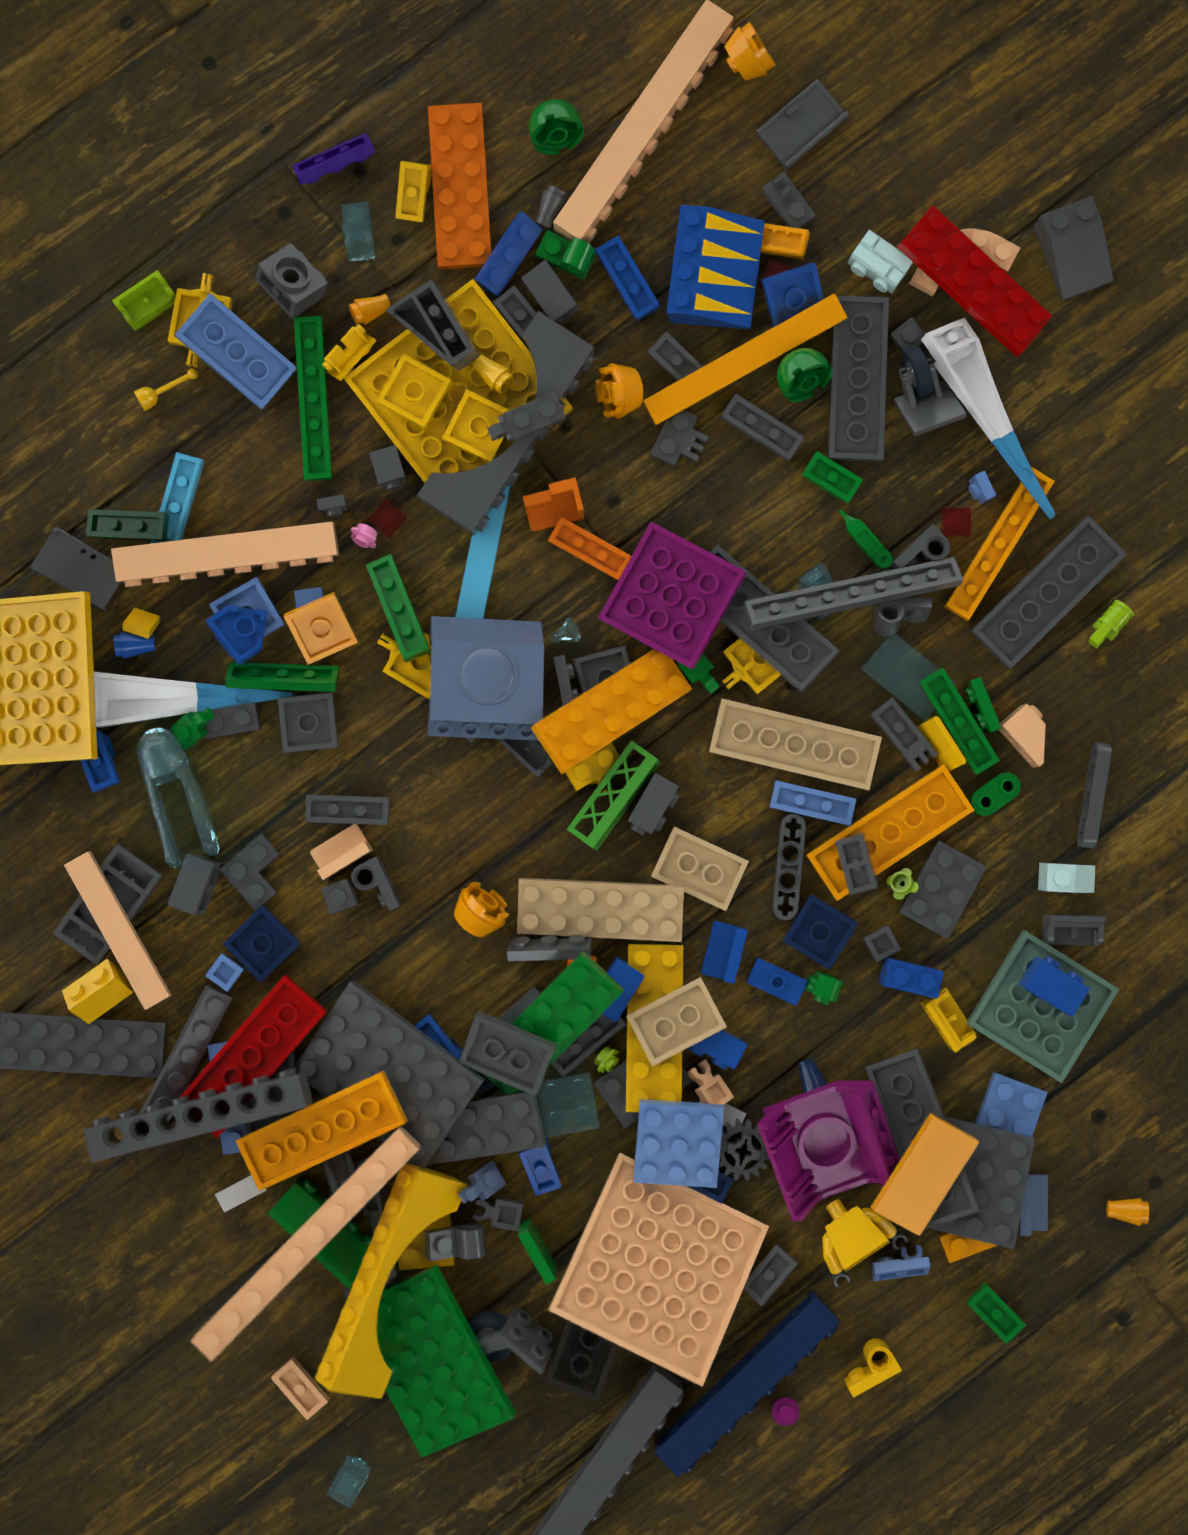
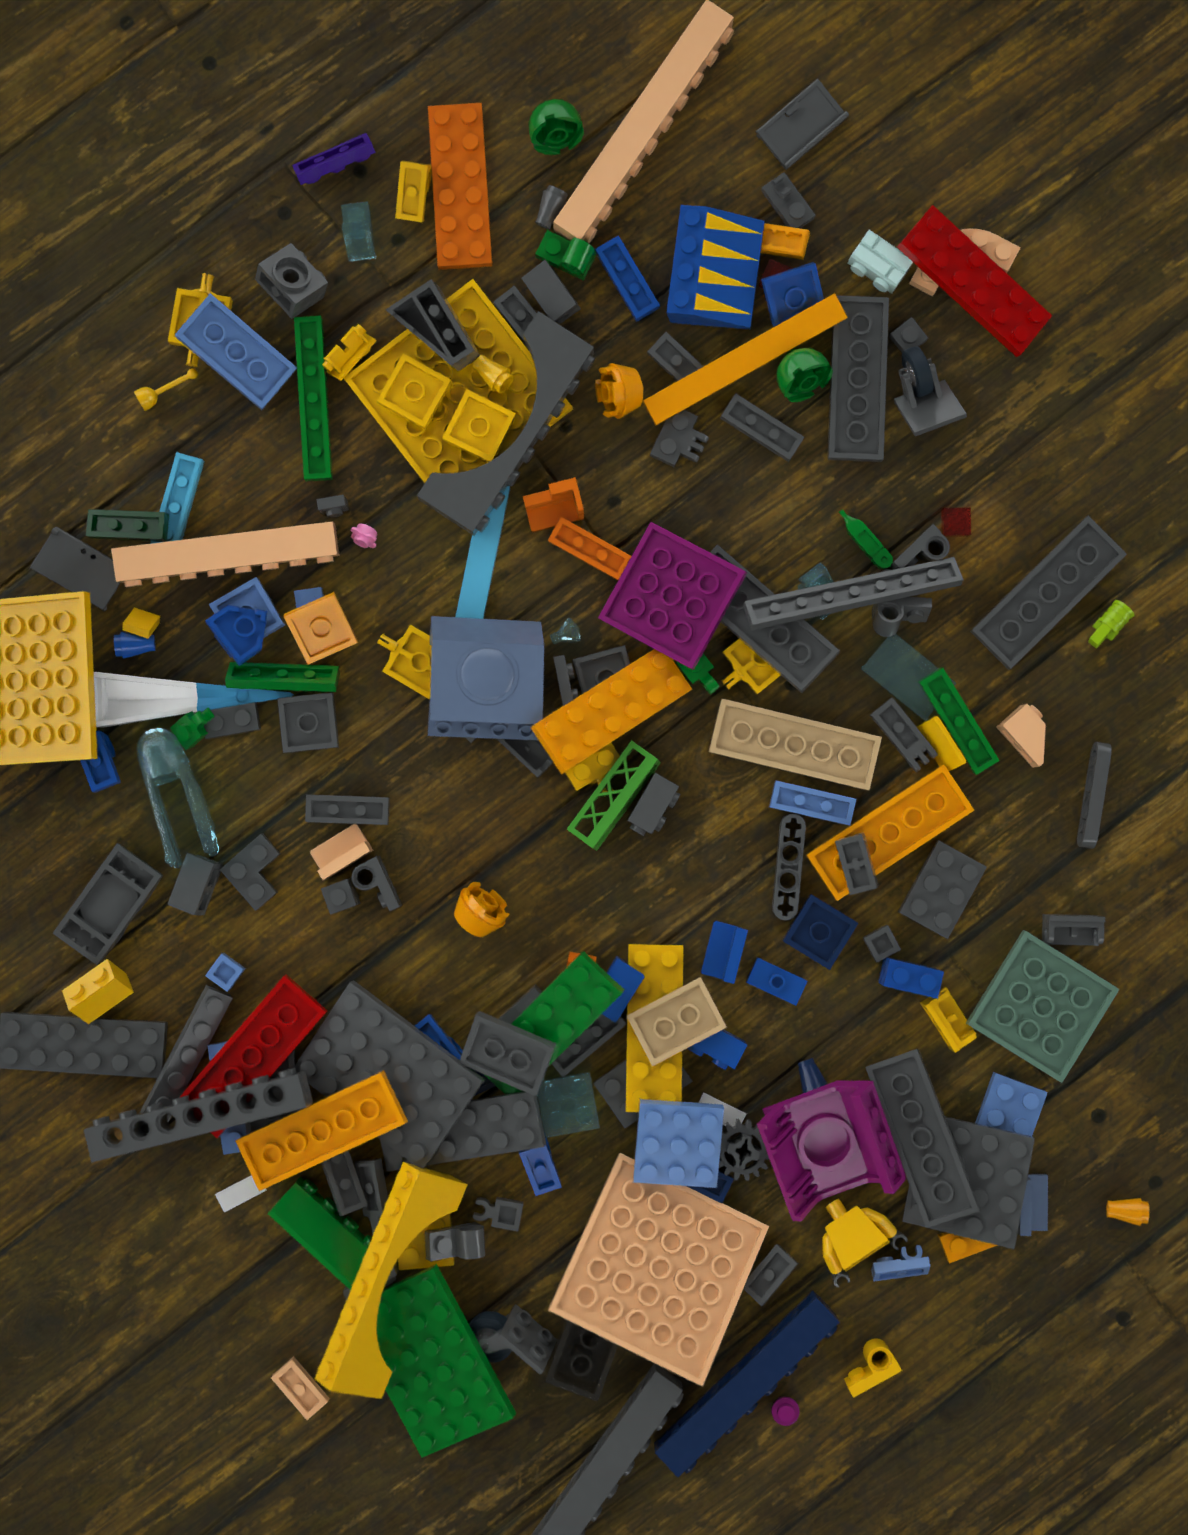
(117, 930): light nougat tile -> none
(145, 300): lime hinge -> none
(262, 943): dark blue plate -> none
(305, 1243): light nougat brick -> none
(349, 1480): clear light blue brick -> none
(368, 309): light orange cone -> none
(387, 519): clear red plate -> none
(388, 468): dark grey brick -> none
(398, 608): green plate -> none
(484, 1183): sand blue plate -> none
(508, 254): blue plate -> none
(528, 418): dark grey hinge -> none
(537, 1250): green tile -> none
(548, 948): dark grey plate -> none
(600, 909): tan plate -> none
(606, 1059): lime plate -> none
(701, 867): tan plate -> none
(711, 1089): light nougat plate -> none
(748, 53): light orange cone -> none
(824, 987): green plate -> none
(832, 477): green plate -> none
(895, 880): lime plate -> none
(925, 1174): light orange tile -> none
(966, 371): white plate -> none
(978, 696): green plate -> none
(981, 488): medium blue plate -> none
(995, 793): green plate -> none
(995, 1313): green plate -> none
(996, 549): light orange plate -> none
(1054, 986): blue brick -> none
(1066, 878): light aqua slope -> none
(1075, 248): dark grey slope -> none

